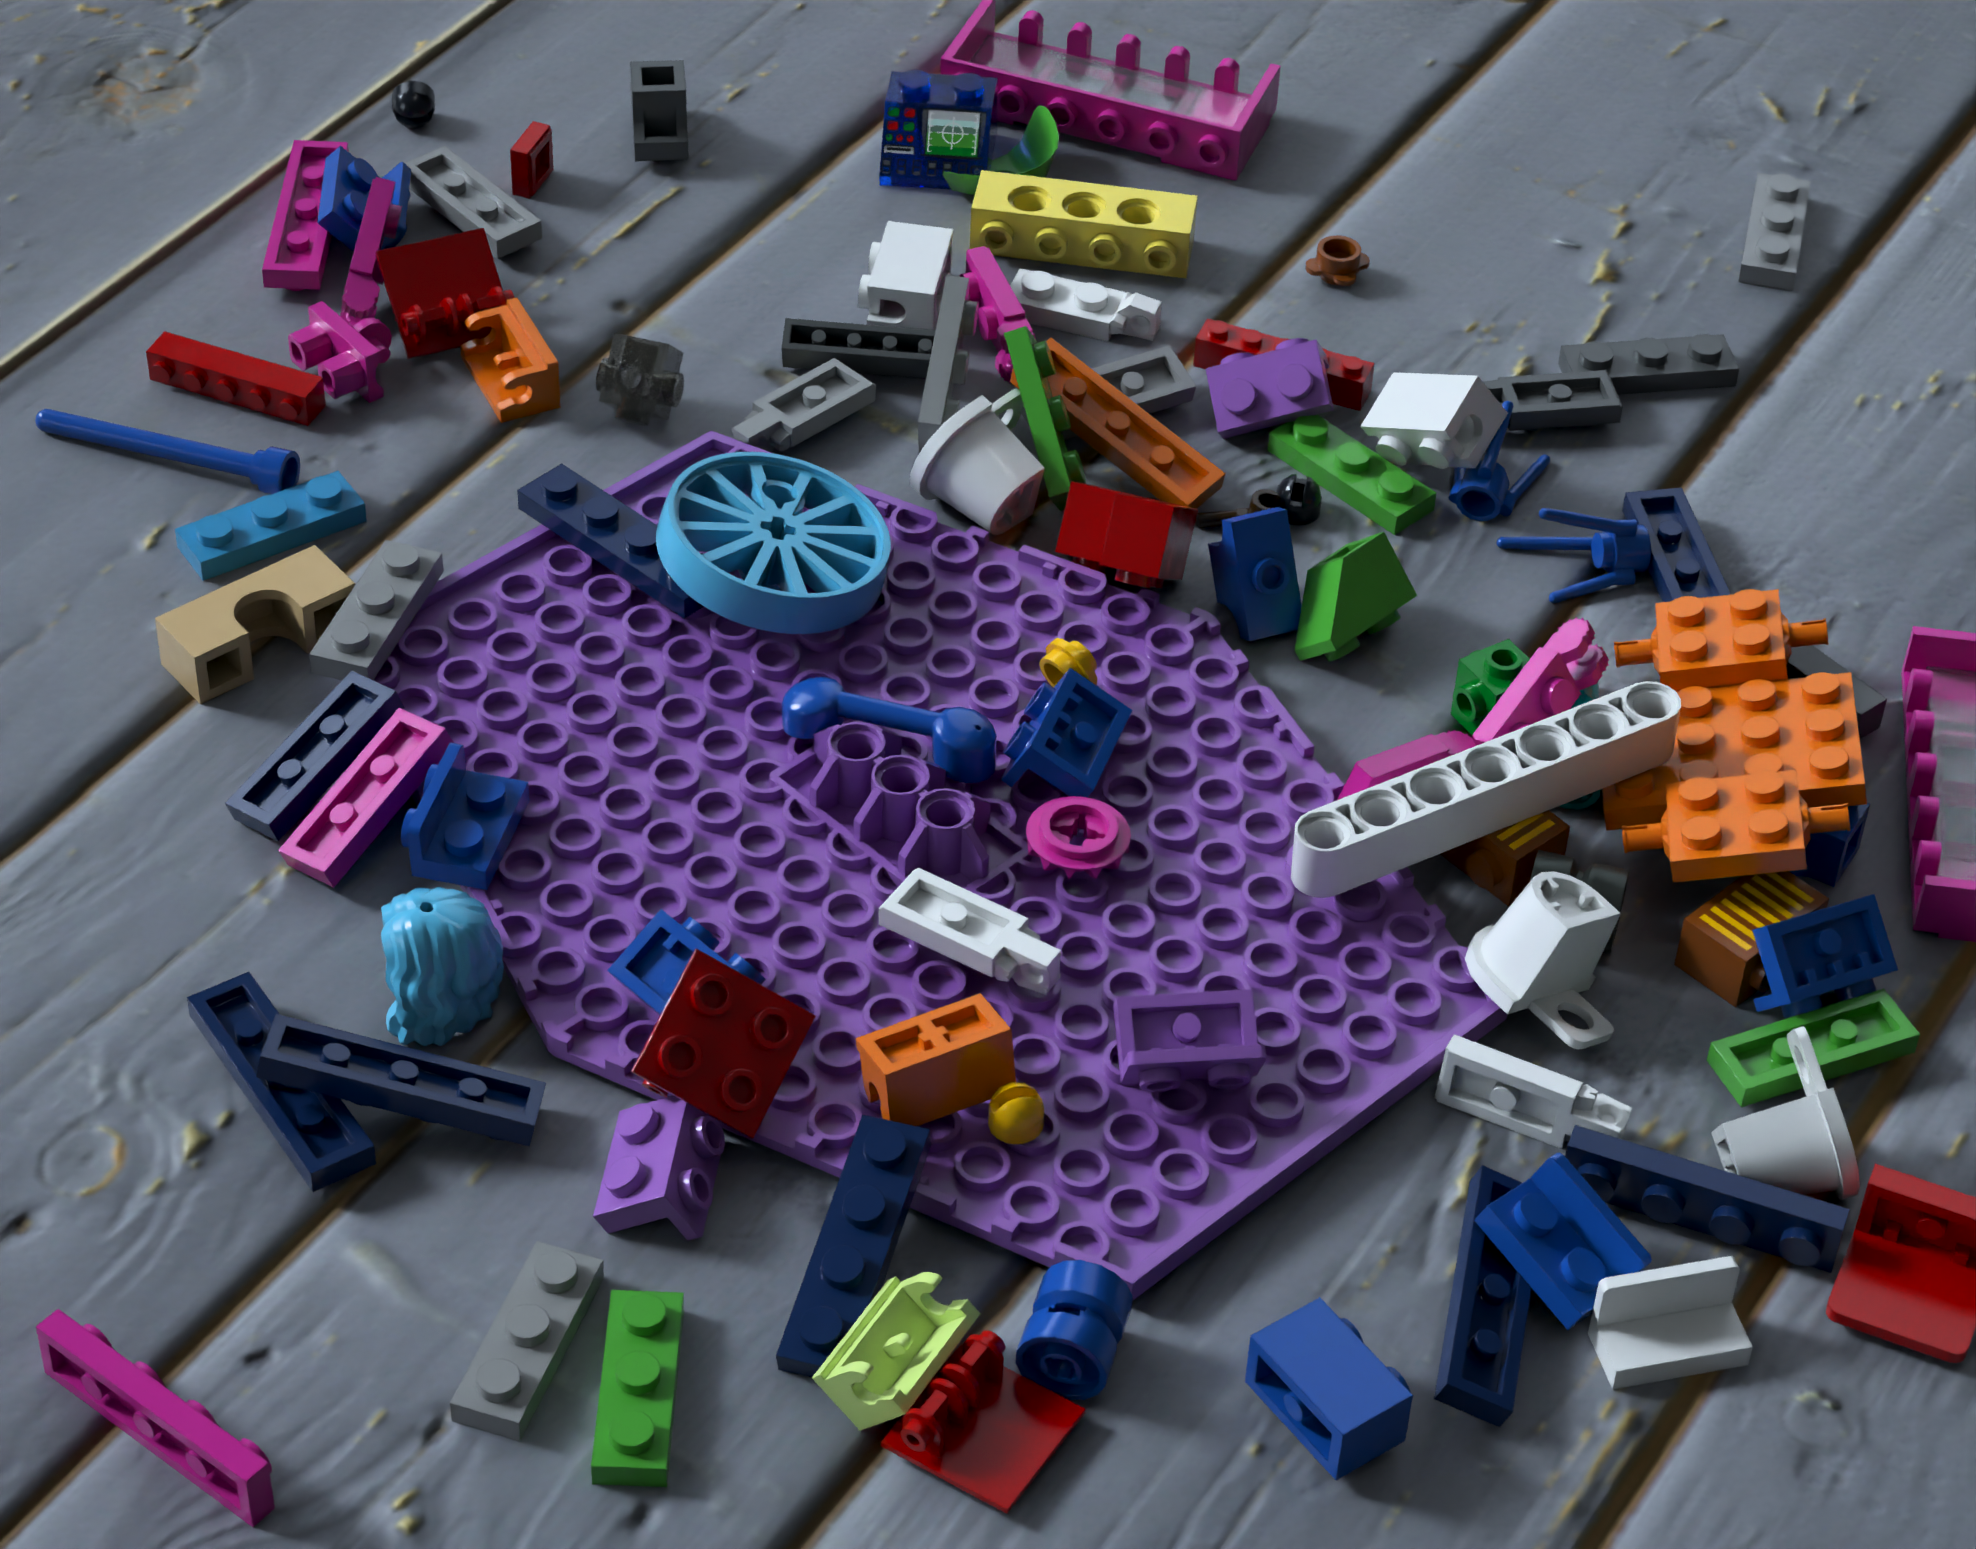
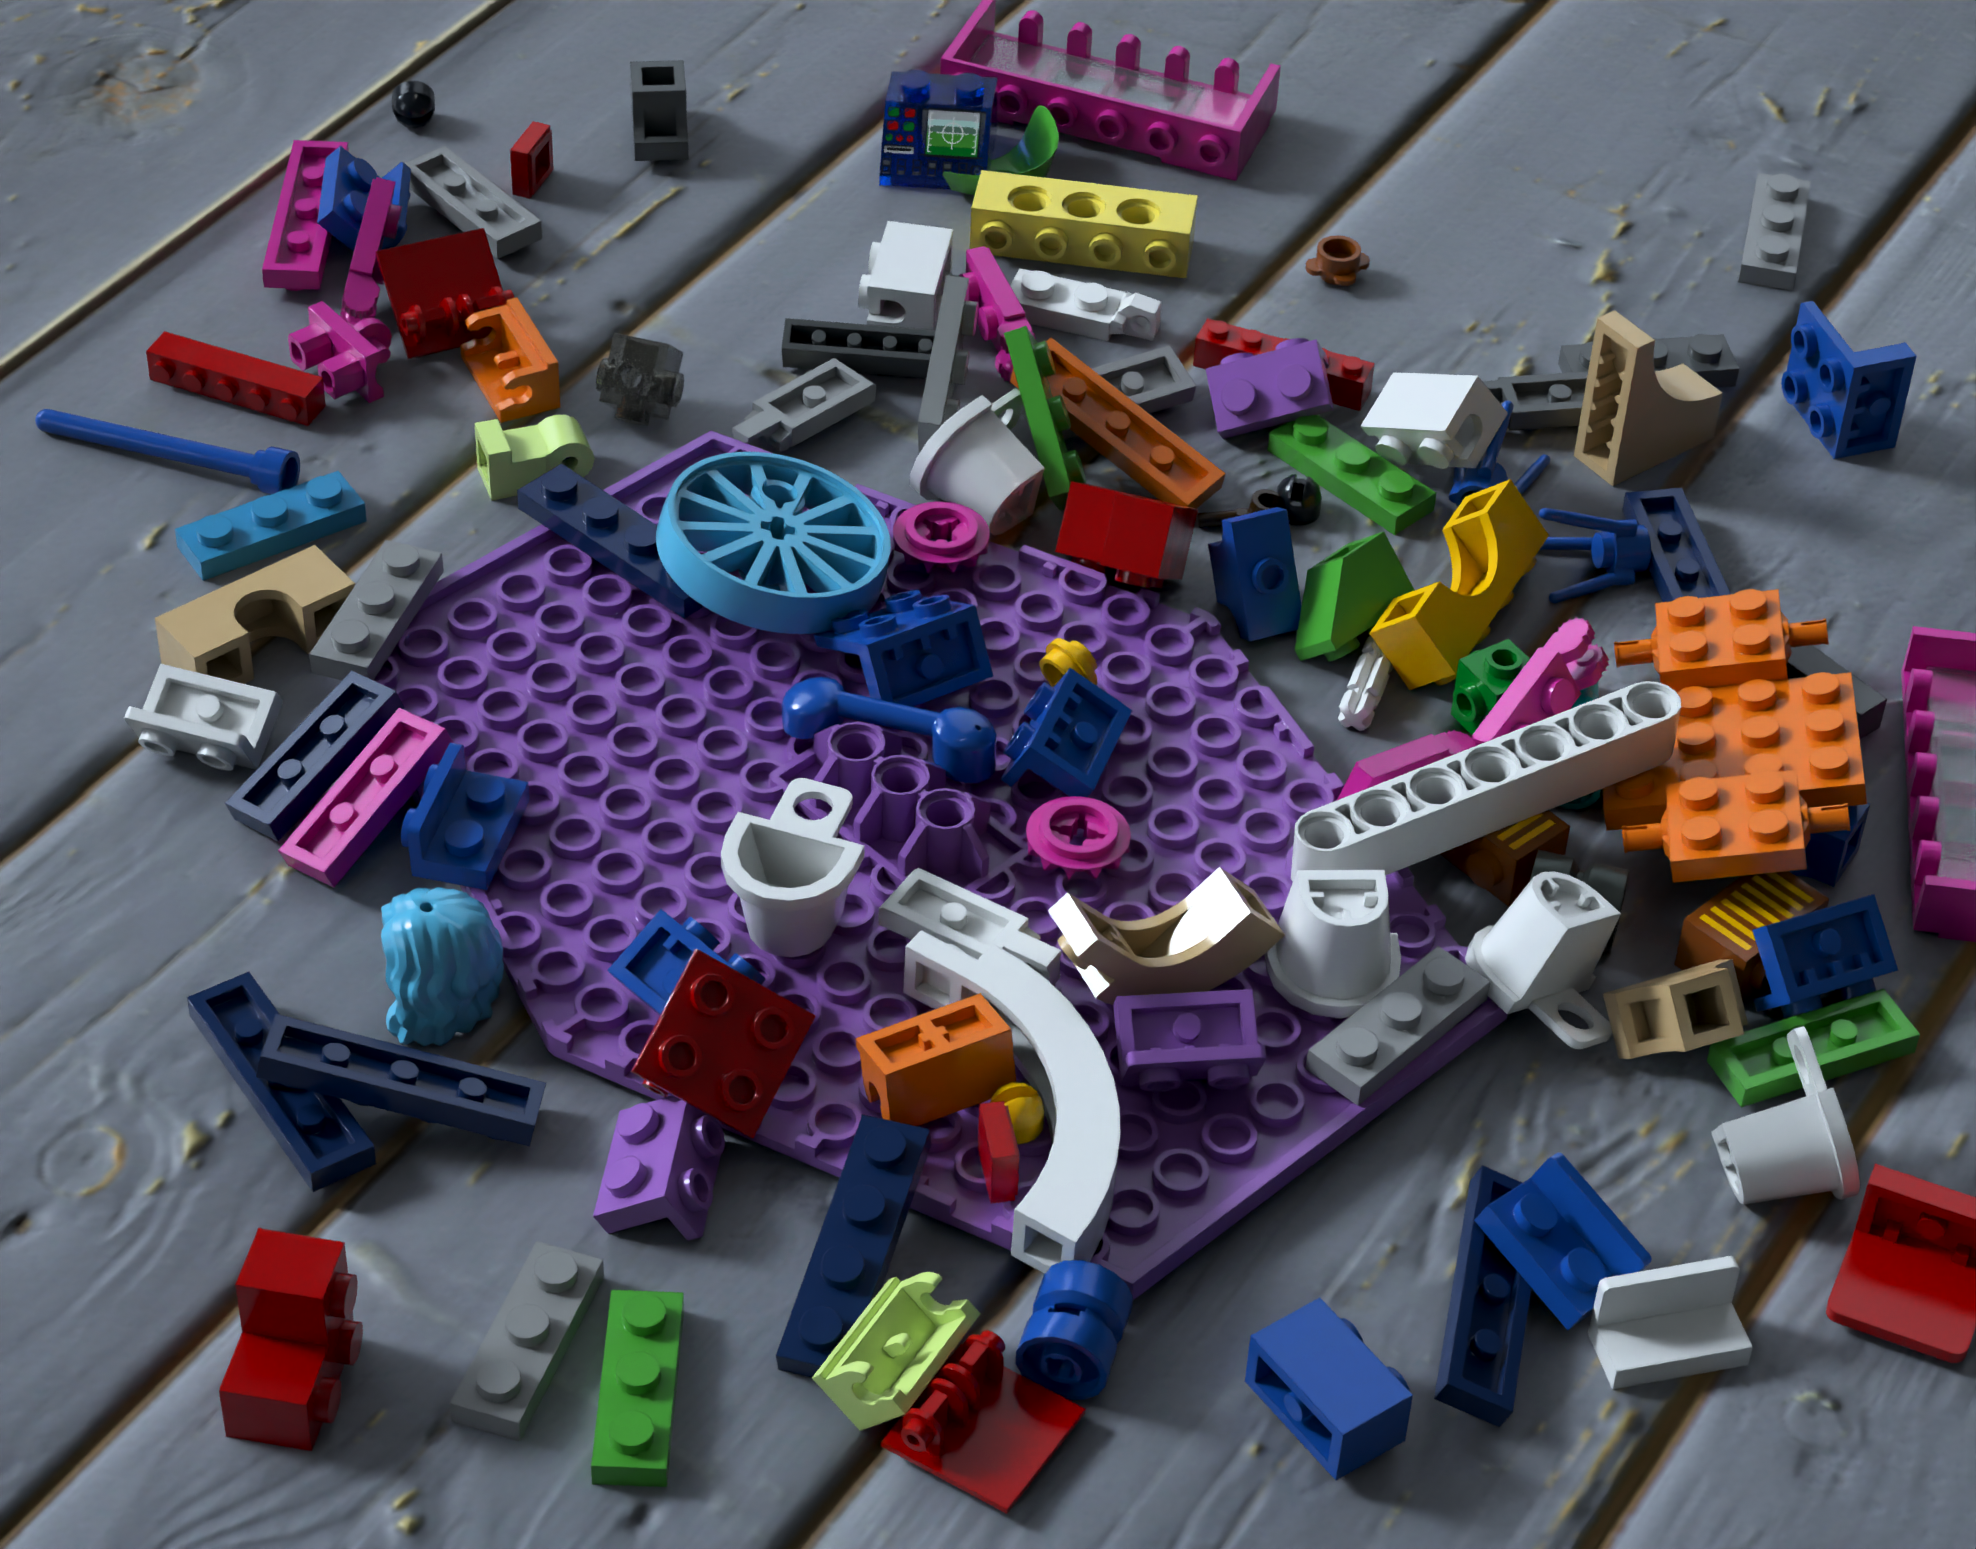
(155, 1417): dark pink plate -> none
(206, 717): none -> white bracket
(292, 1341): none -> red brick
(522, 454): none -> yellowish green leg
(792, 870): none -> white container
(913, 647): none -> blue bracket
(941, 521): none -> dark pink gear
(998, 1152): none -> red tile
(1065, 1064): none -> white arch
(1181, 950): none -> tan arch
(1335, 942): none -> white container
(1365, 687): none -> white axle
(1397, 1025): none -> light grey plate
(1490, 549): none -> yellow arch
(1524, 1095): white hinge -> none
(1636, 413): none -> tan arch
(1677, 1011): none -> tan brick
(1709, 1199): dark blue plate -> none
(1845, 395): none -> blue bracket

